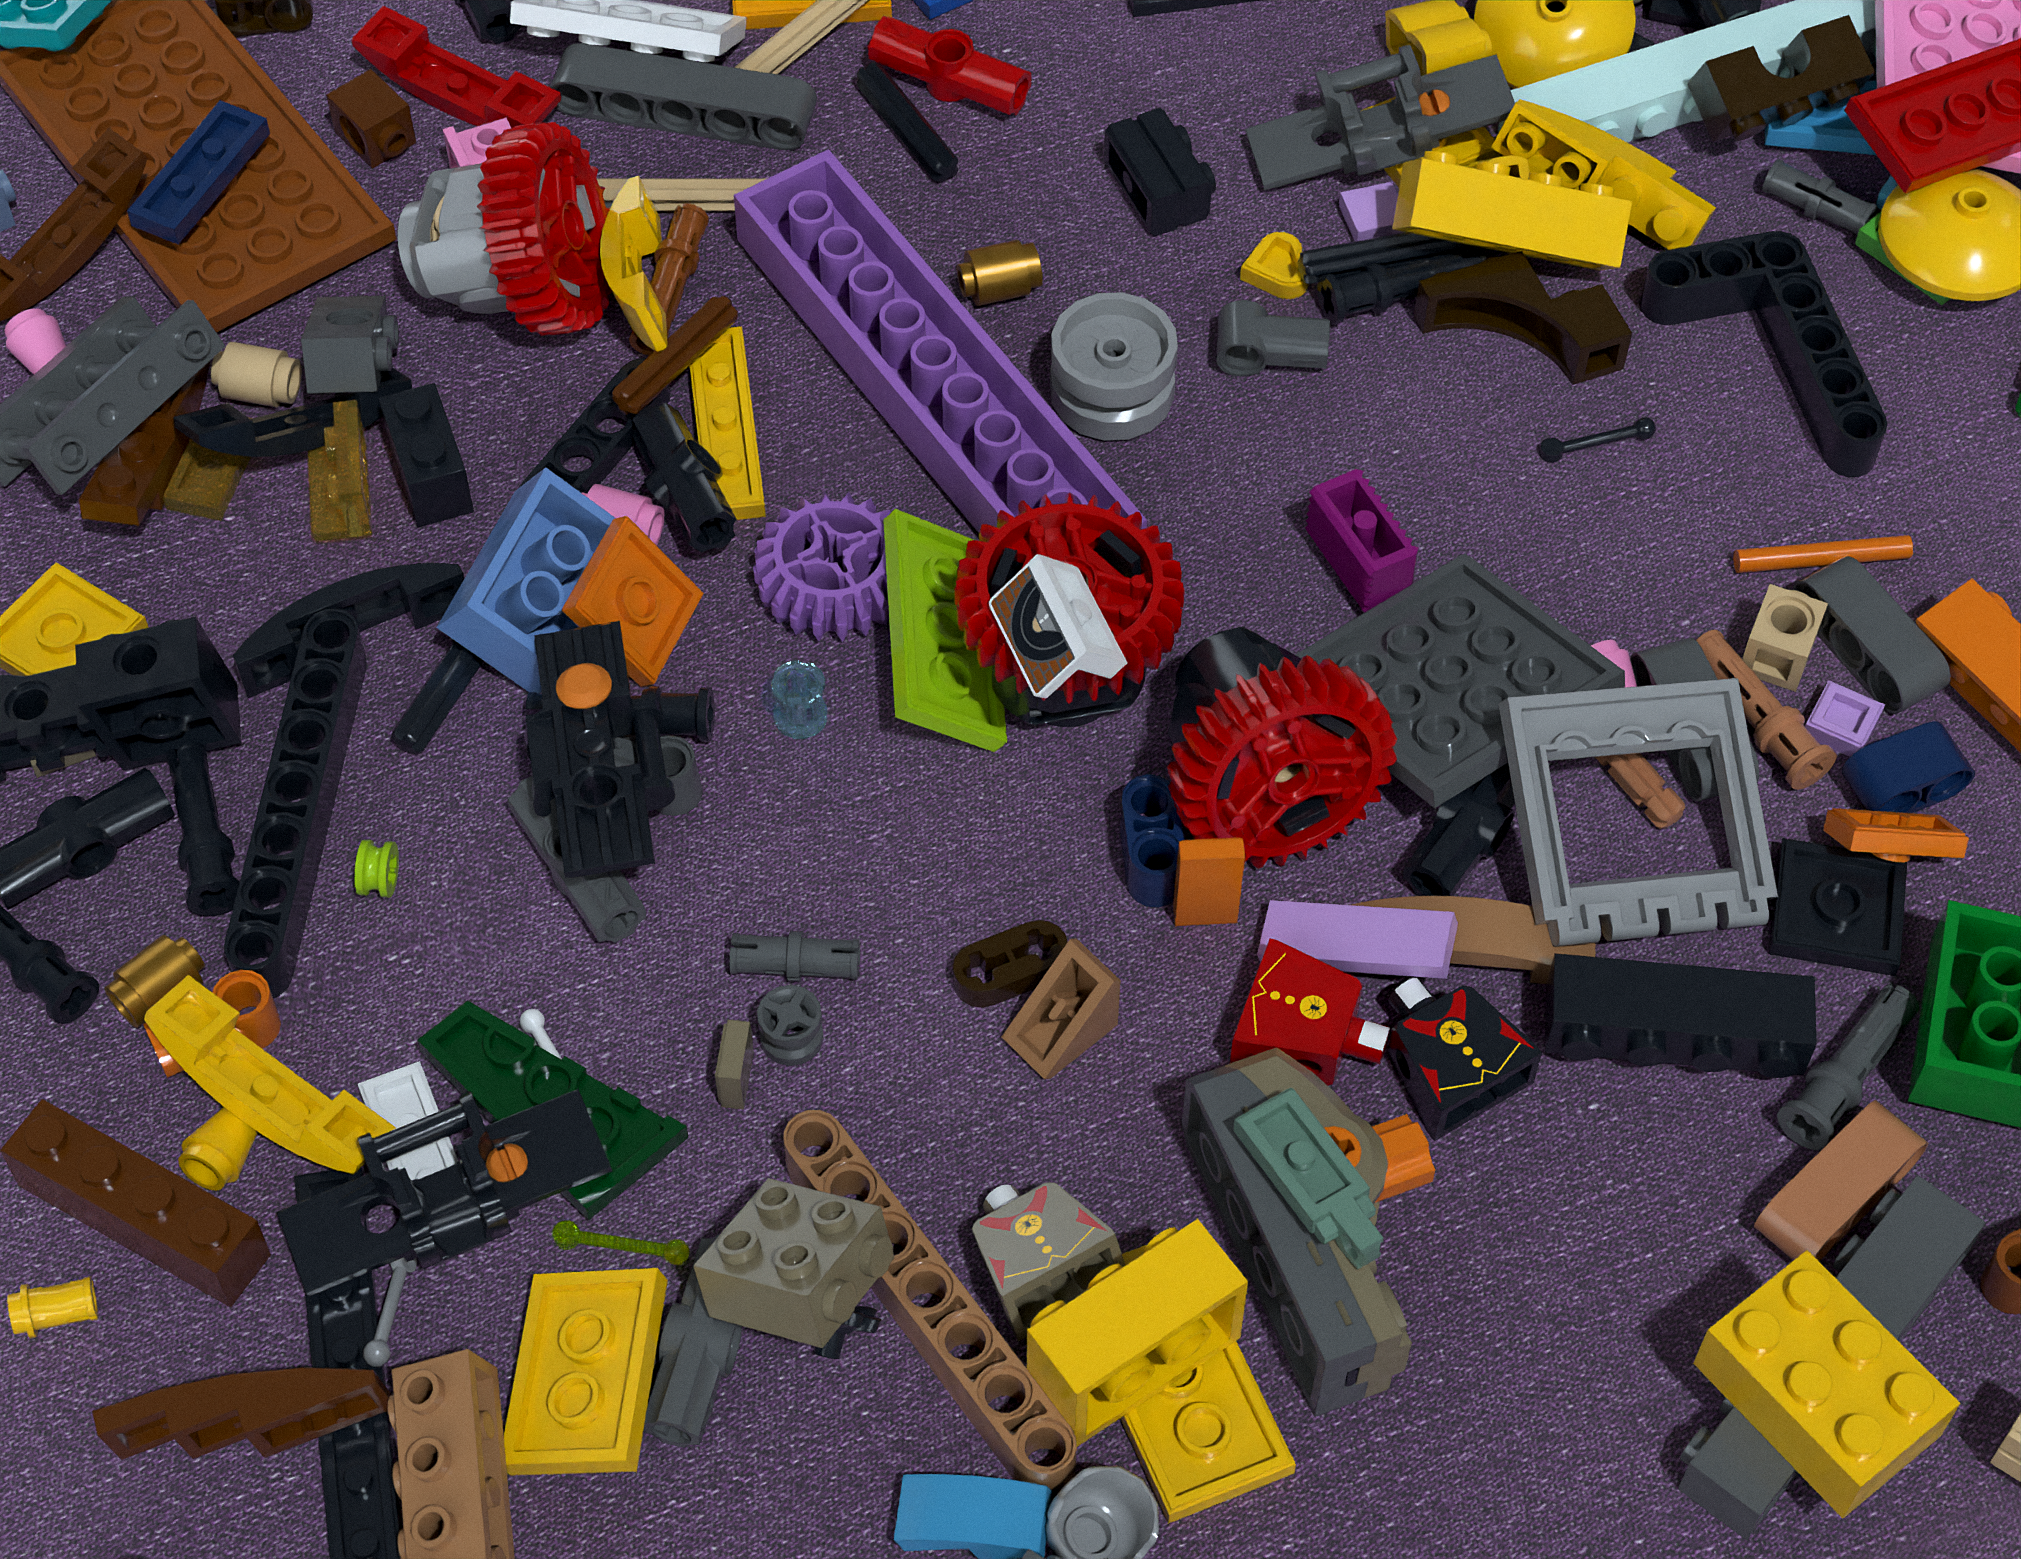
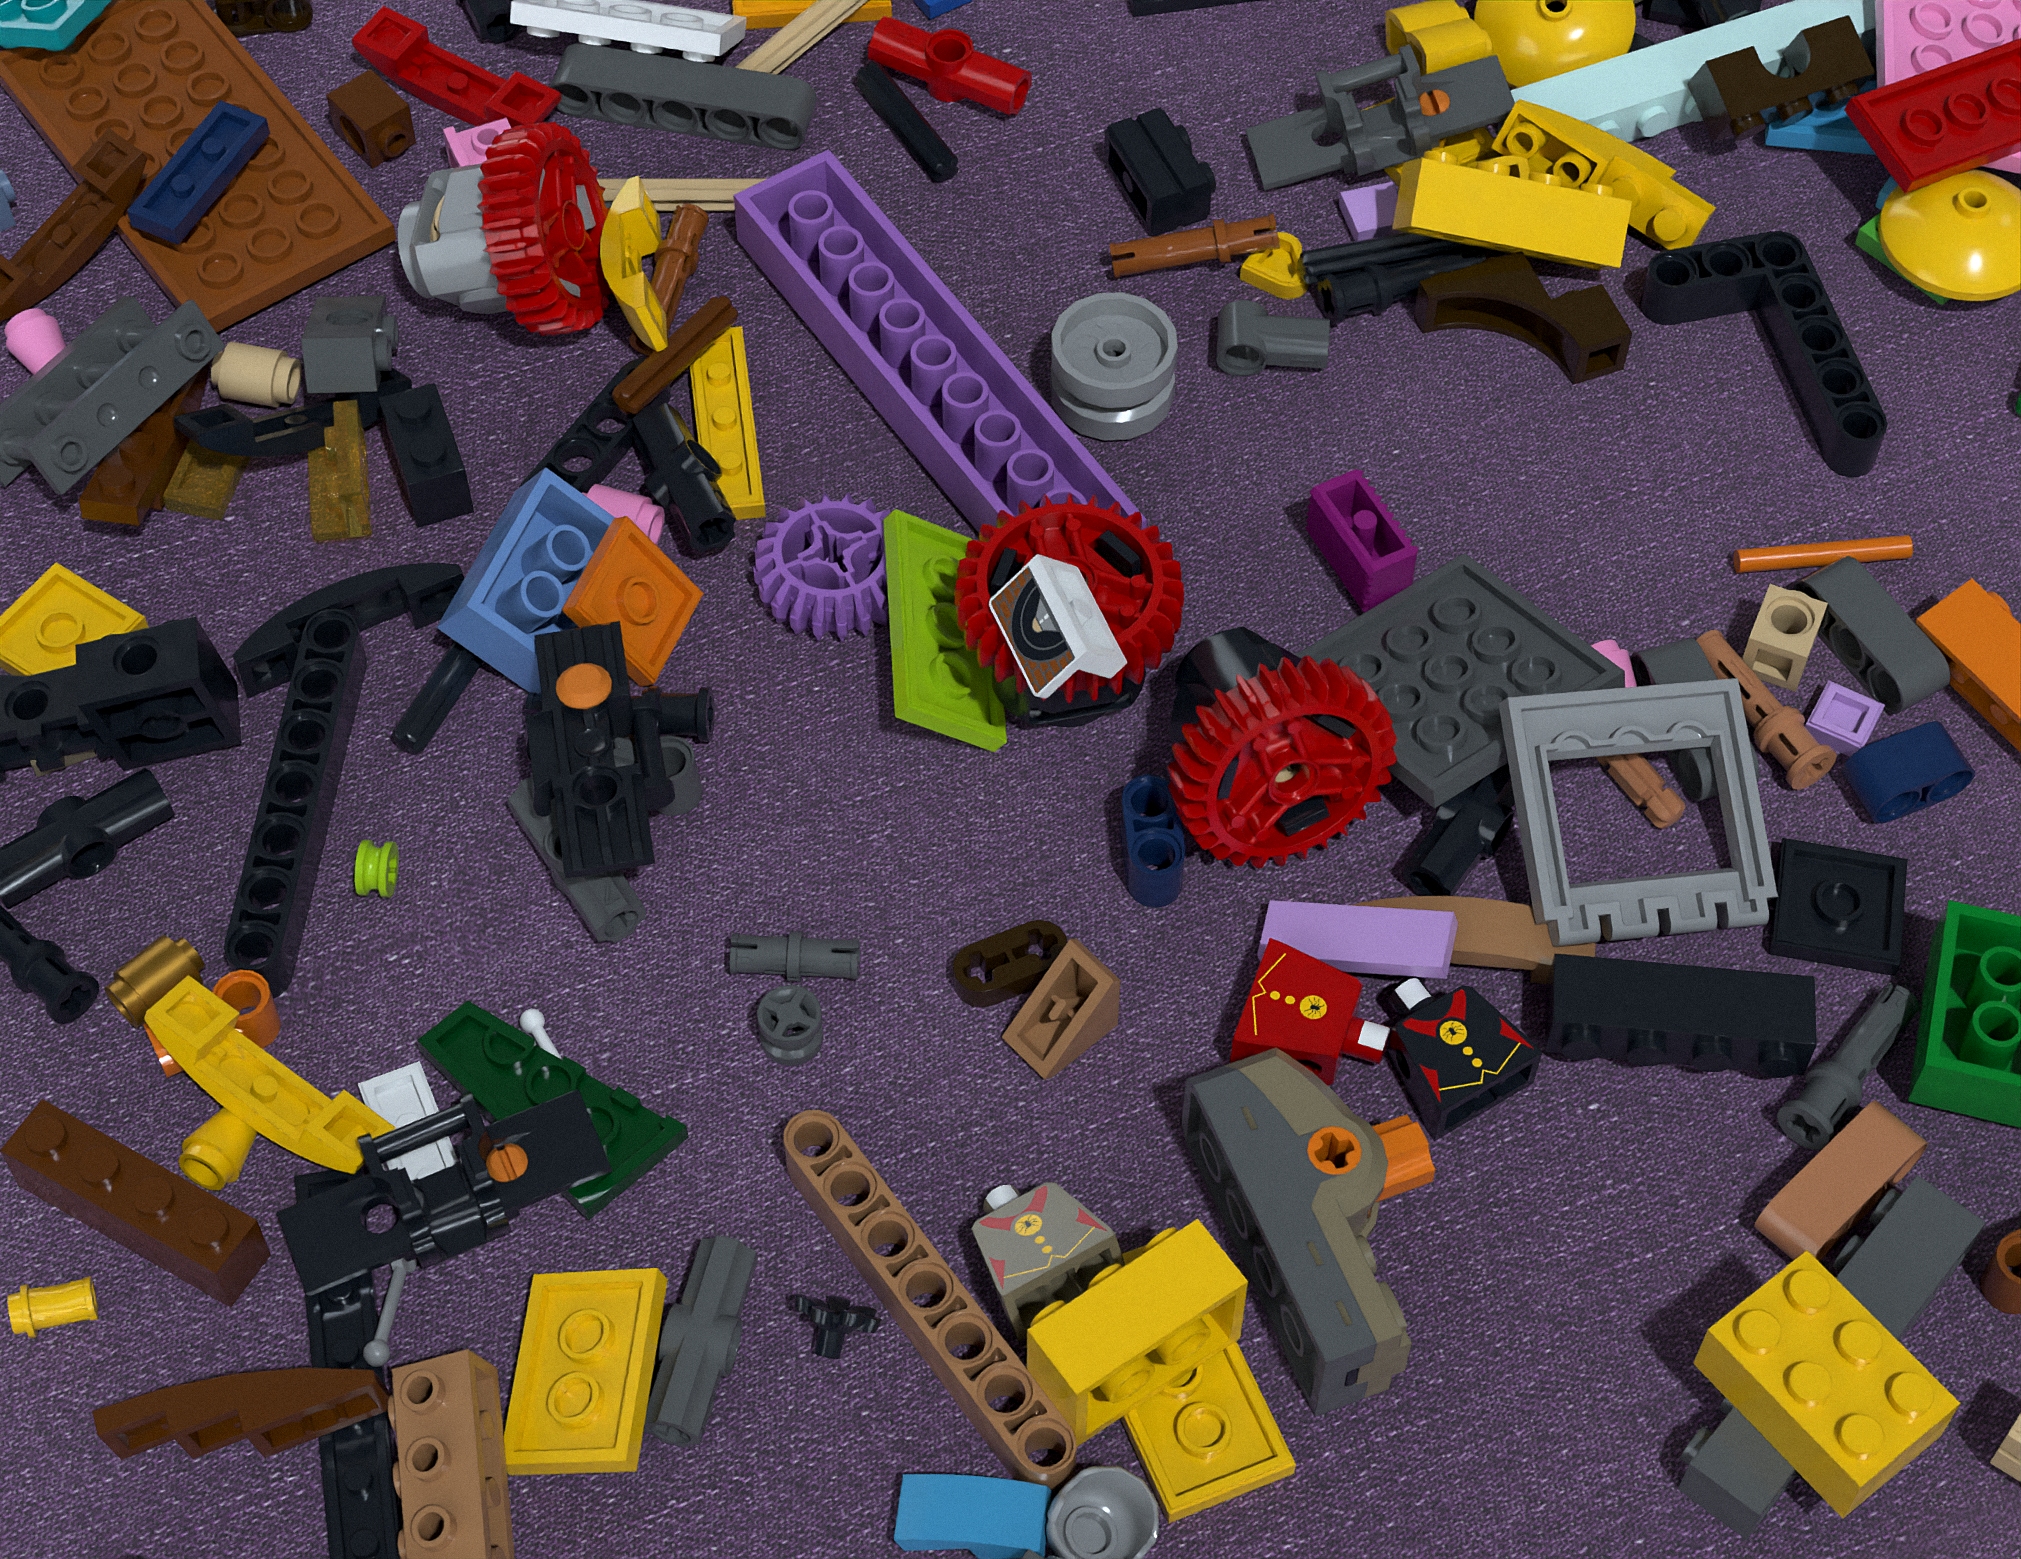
(205, 849): black pin -> none
(569, 1236): clear neon green hinge -> none
(734, 1064): dark tan tile -> none
(792, 706): clear light blue bush -> none
(794, 1262): dark tan brick -> none
(999, 272): pearl gold brick -> none
(1195, 245): none -> dark orange pin
(1208, 881): orange tile -> none
(1312, 1174): sand green hinge -> none
(1553, 449): black hinge -> none
(1790, 182): dark grey pin -> none
(1895, 834): orange plate -> none

